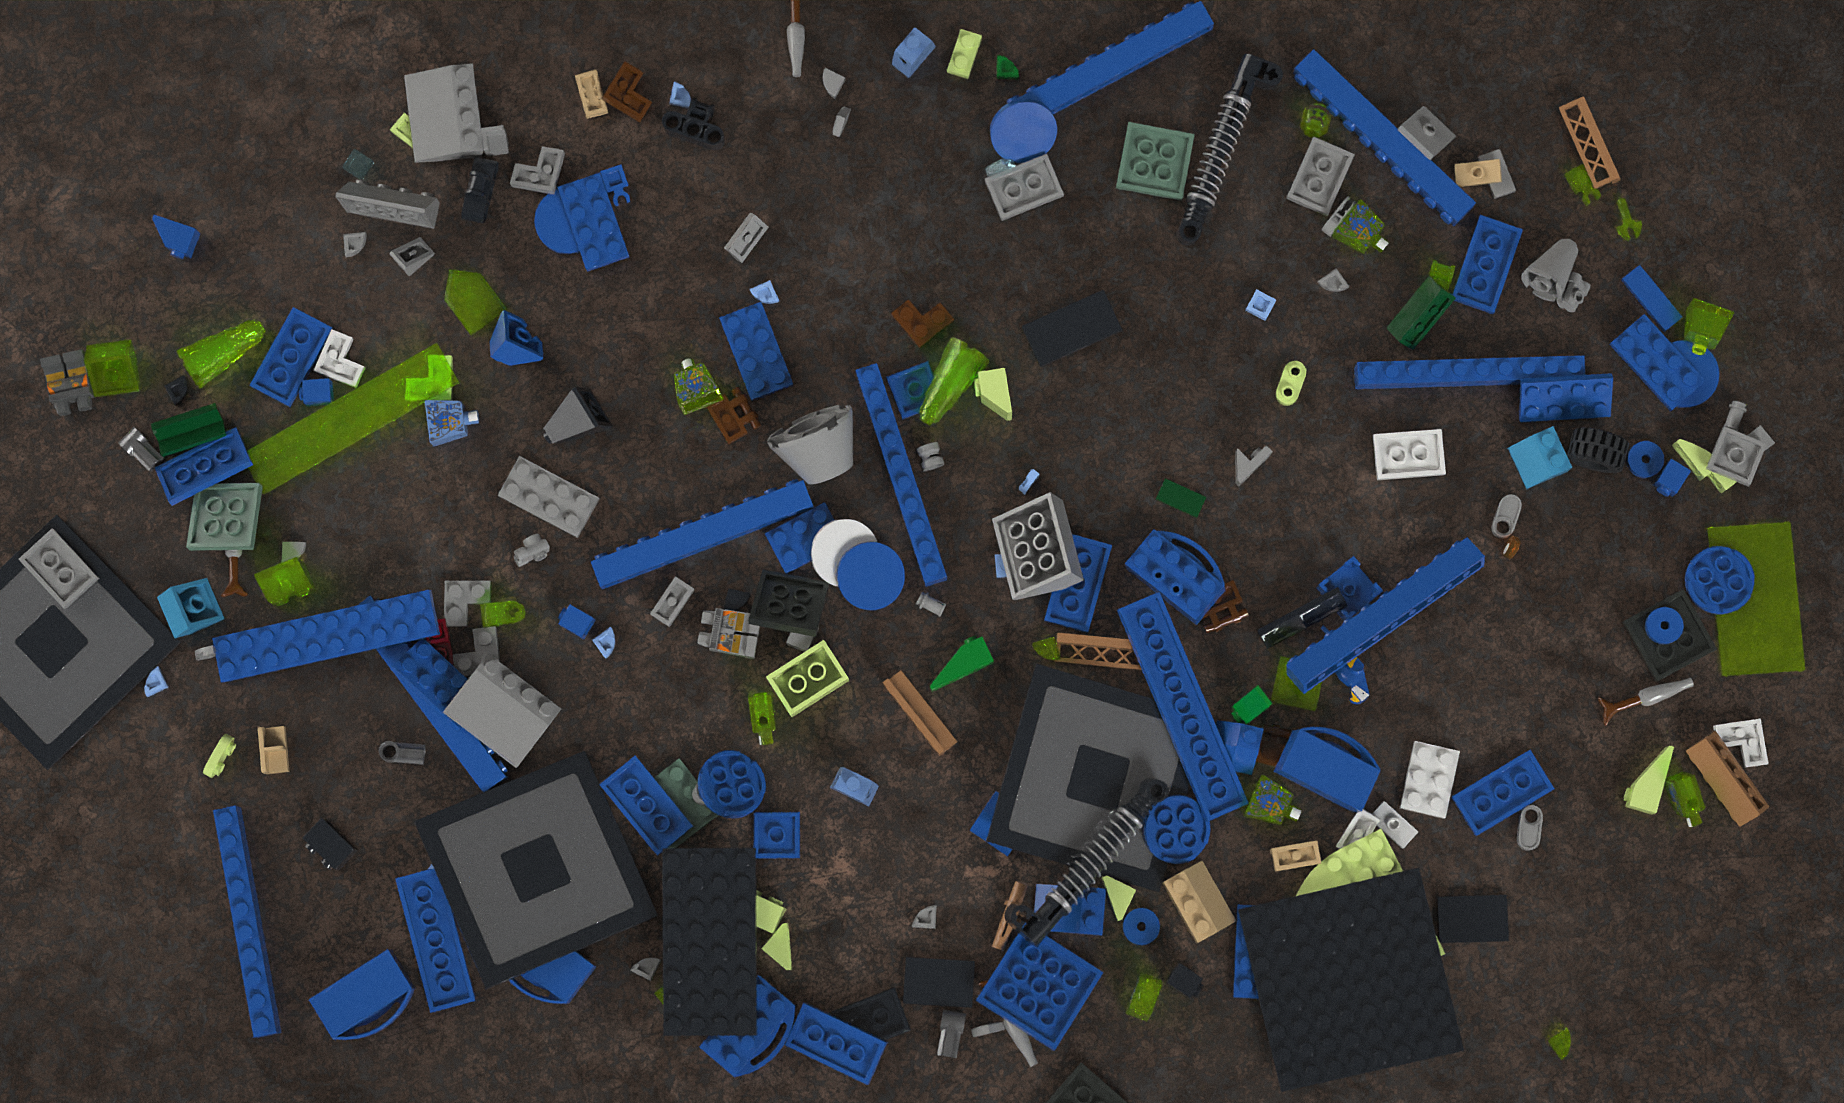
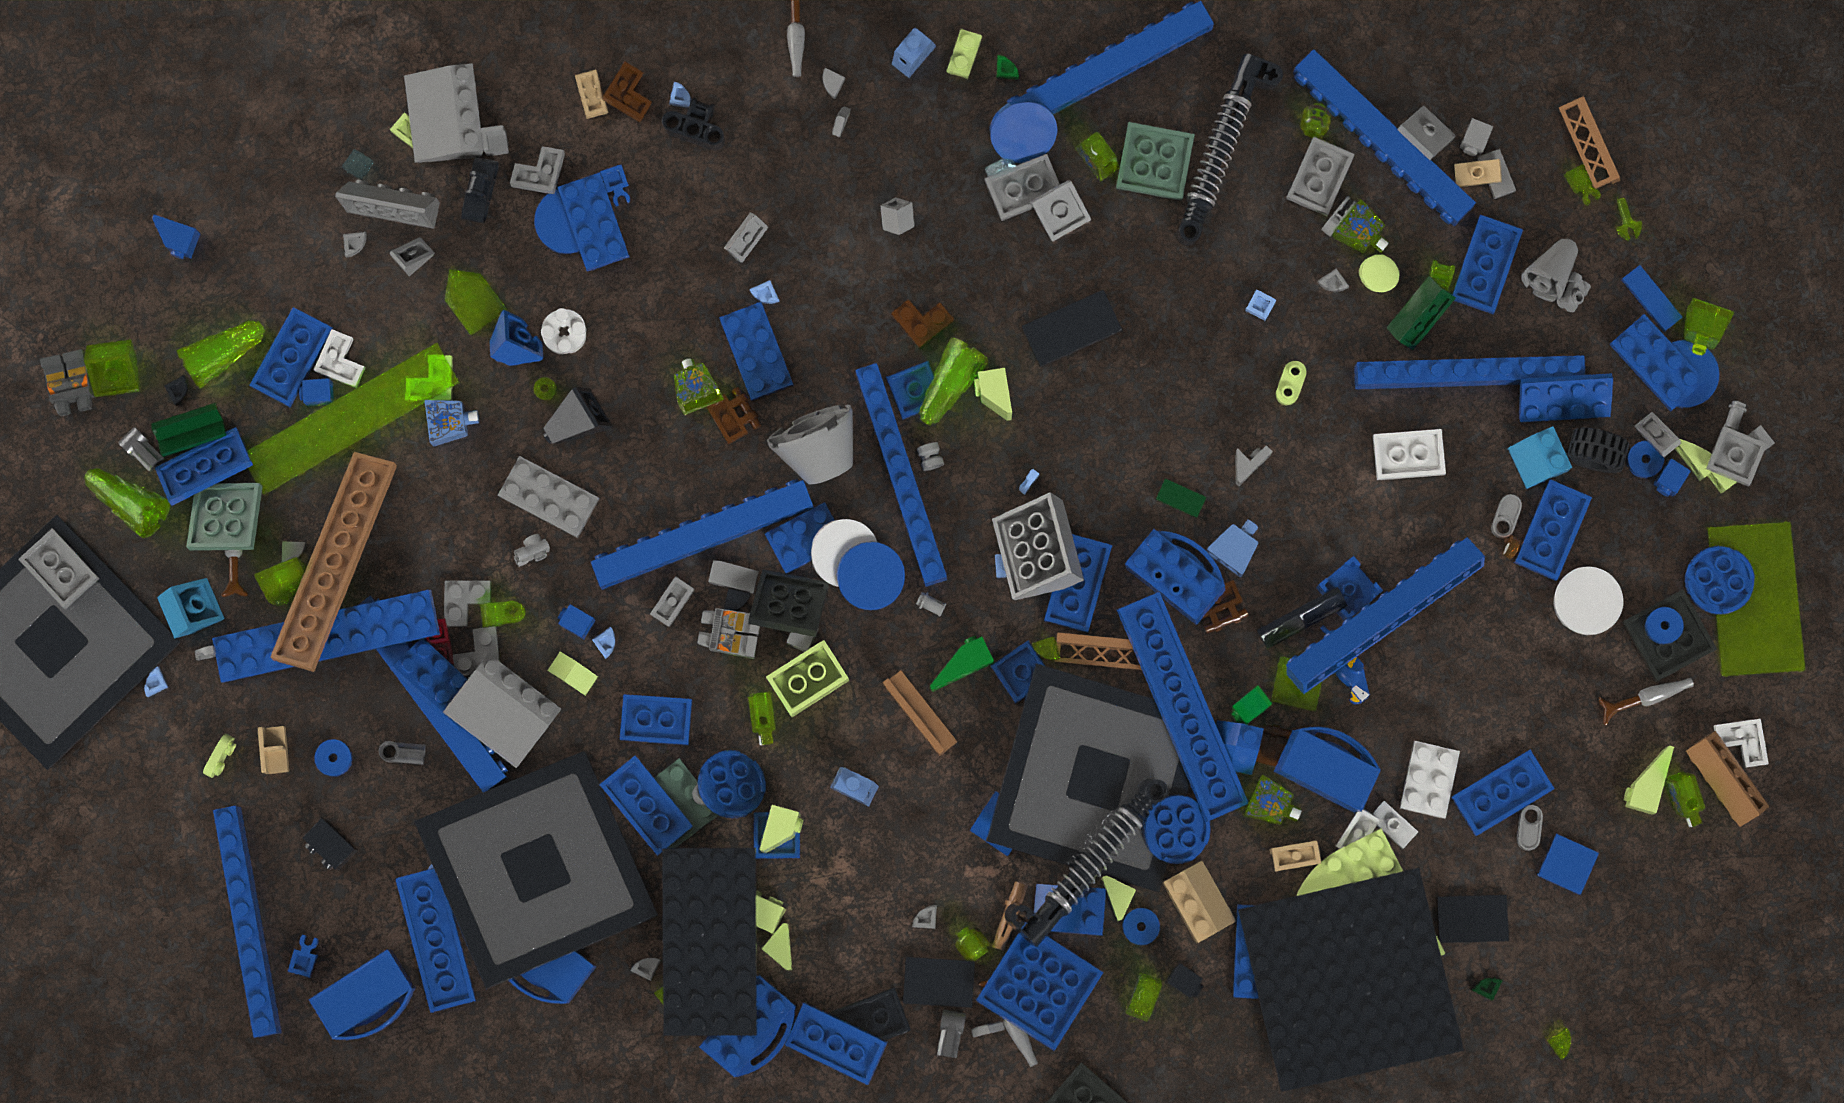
(129, 501): none -> clear neon green cone
(303, 961): none -> blue plate
(333, 561): none -> medium nougat plate
(343, 761): none -> blue piece
(548, 394): none -> clear neon green plate
(564, 344): none -> white plate
(572, 673): none -> yellowish green slope
(656, 719): none -> blue plate
(733, 576): none -> light grey slope
(780, 828): none -> yellowish green slope
(897, 216): none -> light grey panel
(971, 943): none -> clear neon green head
(1017, 669): none -> blue tile
(1060, 210): none -> light grey plate
(1097, 155): none -> clear neon green torso
(1235, 547): none -> medium blue torso
(1379, 273): none -> yellowish green piece
(1475, 137): none -> light grey brick
(1487, 987): none -> dark green tile
(1553, 530): none -> blue plate
(1568, 864): none -> blue tile
(1588, 600): none -> white tile
(1658, 434): none -> light grey plate

